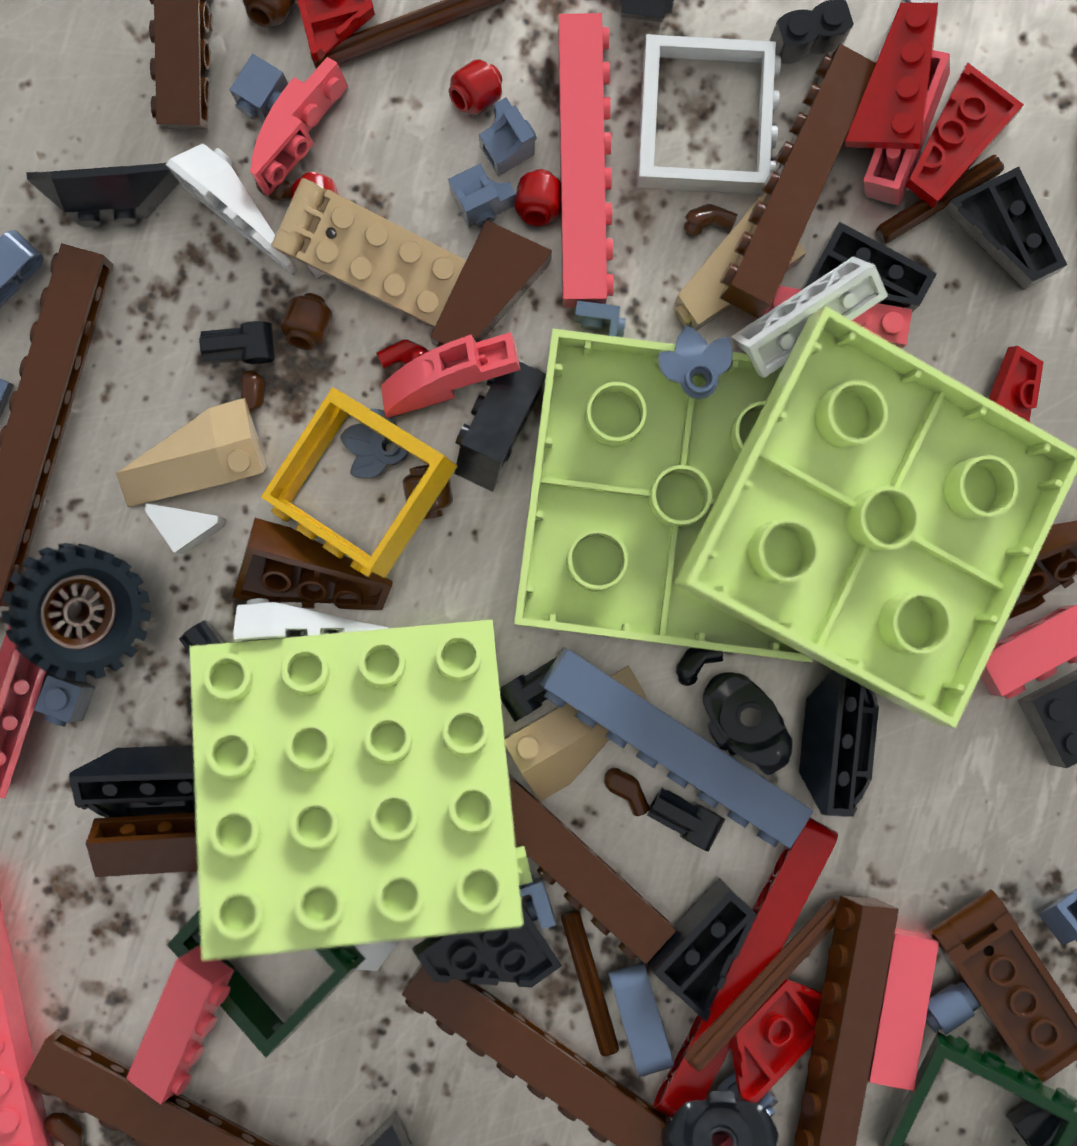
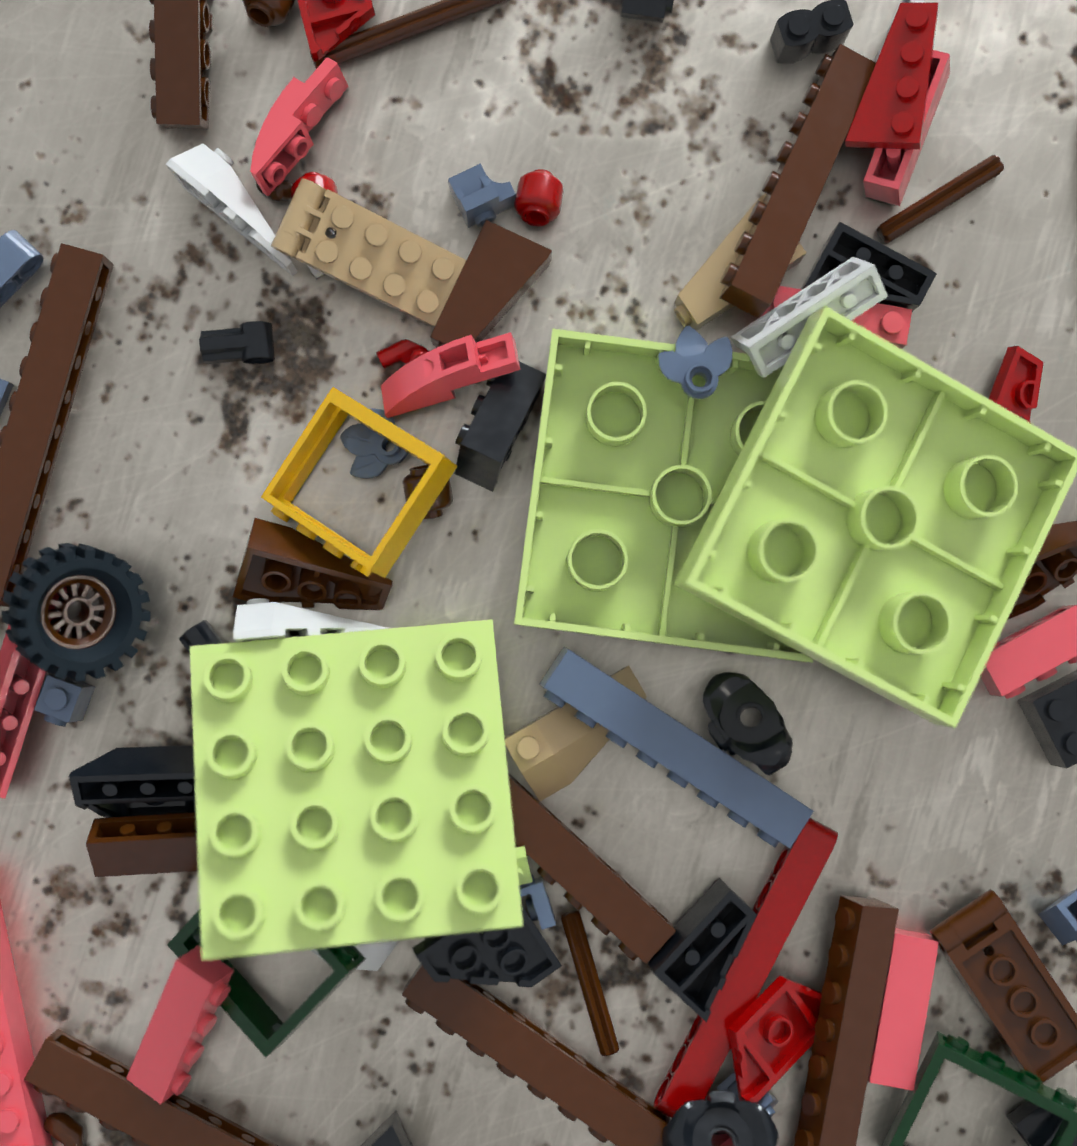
(107, 192): black wedge -> none
(183, 528): white slope -> none
(202, 454): tan wedge -> none
(252, 389): reddish brown arm -> none
(257, 87): sand blue brick -> none
(306, 321): reddish brown head -> none
(475, 87): red head -> none
(508, 139): sand blue brick -> none
(525, 692): black piece -> none
(583, 159): coral brick -> none
(596, 315): sand blue bracket -> none
(628, 788): reddish brown arm -> none
(641, 1019): sand blue beam -> none
(693, 661): black arm -> none
(693, 822): black piece -> none
(707, 49): white window -> none
(708, 215): reddish brown arm -> none
(762, 986): reddish brown axle -> none
(838, 744): black wedge -> none
(951, 1008): sand blue brick -> none
(965, 129): red wing -> none
(1010, 227): black wedge -> none

